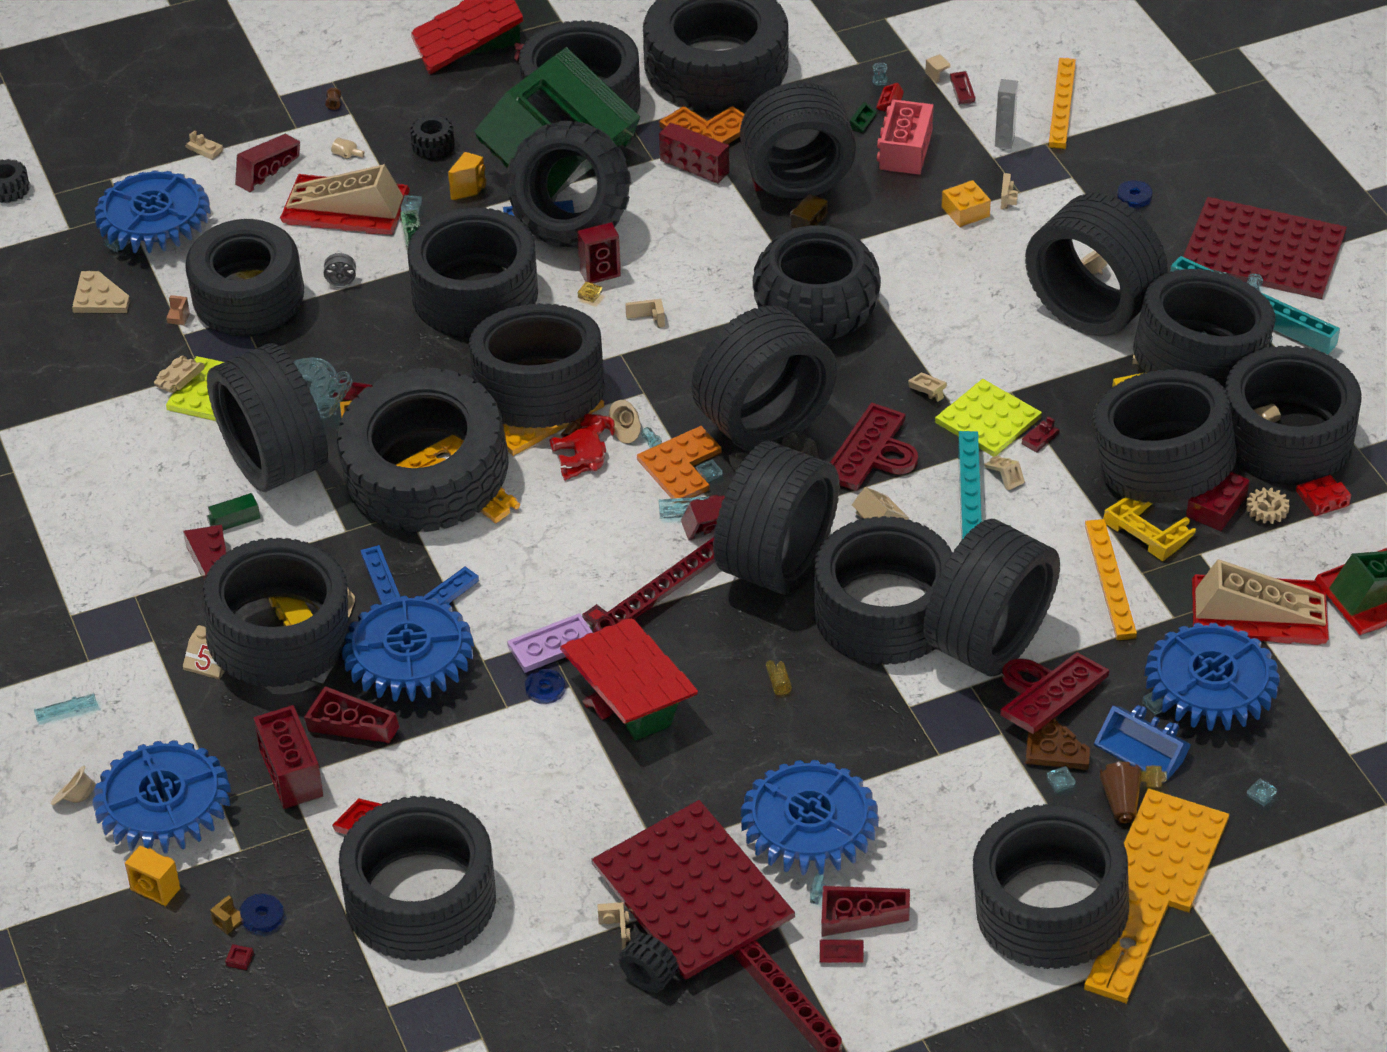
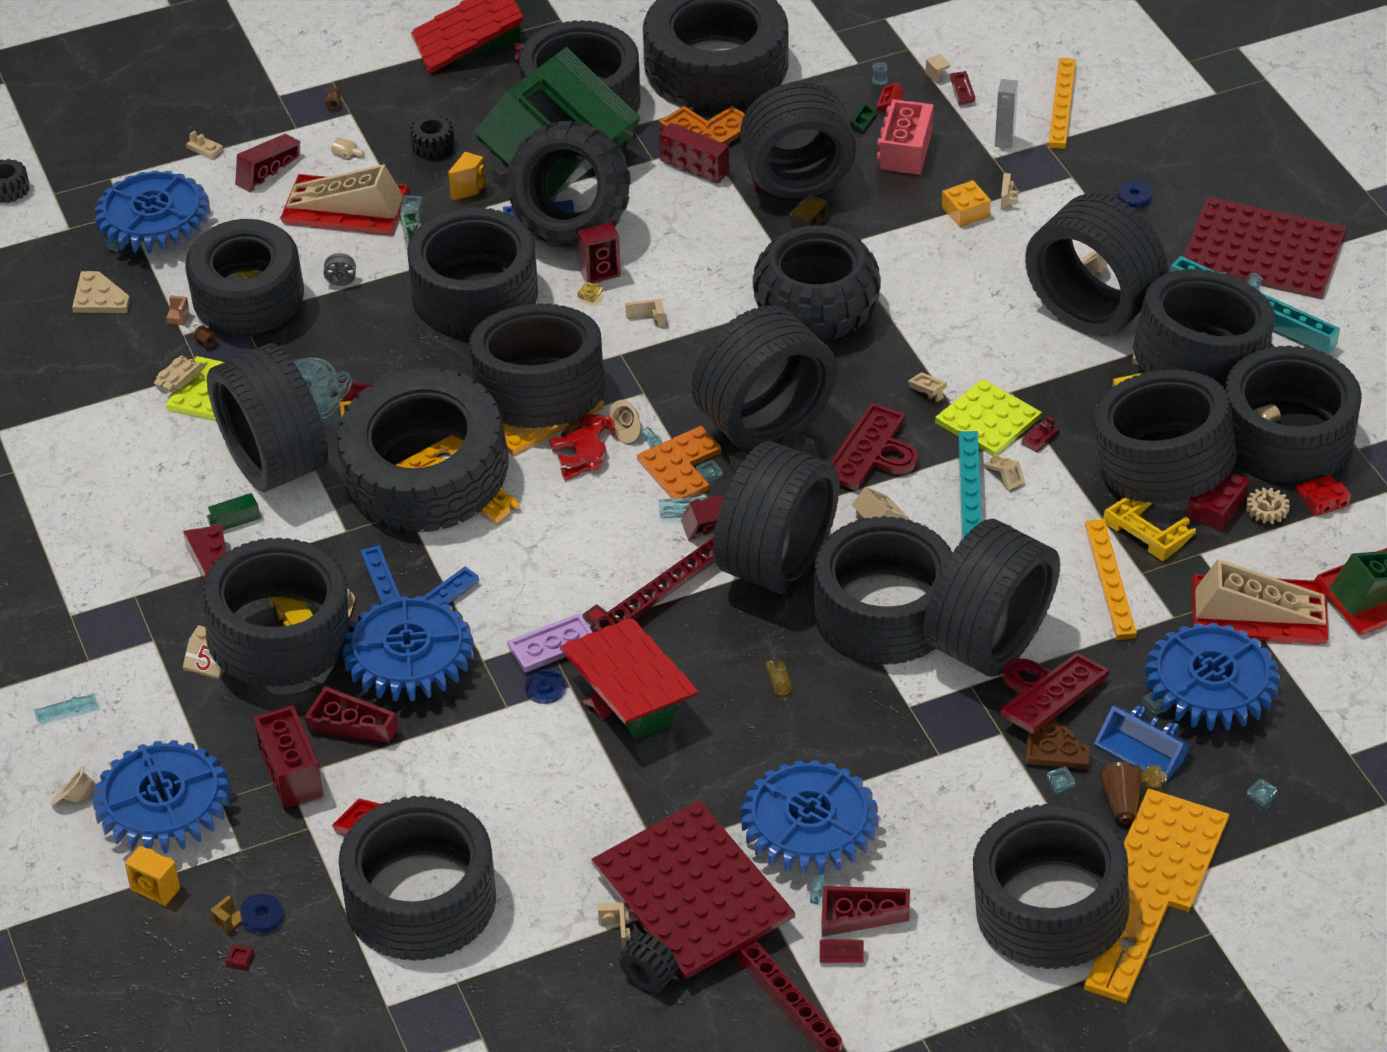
(205, 336): none -> reddish brown bush

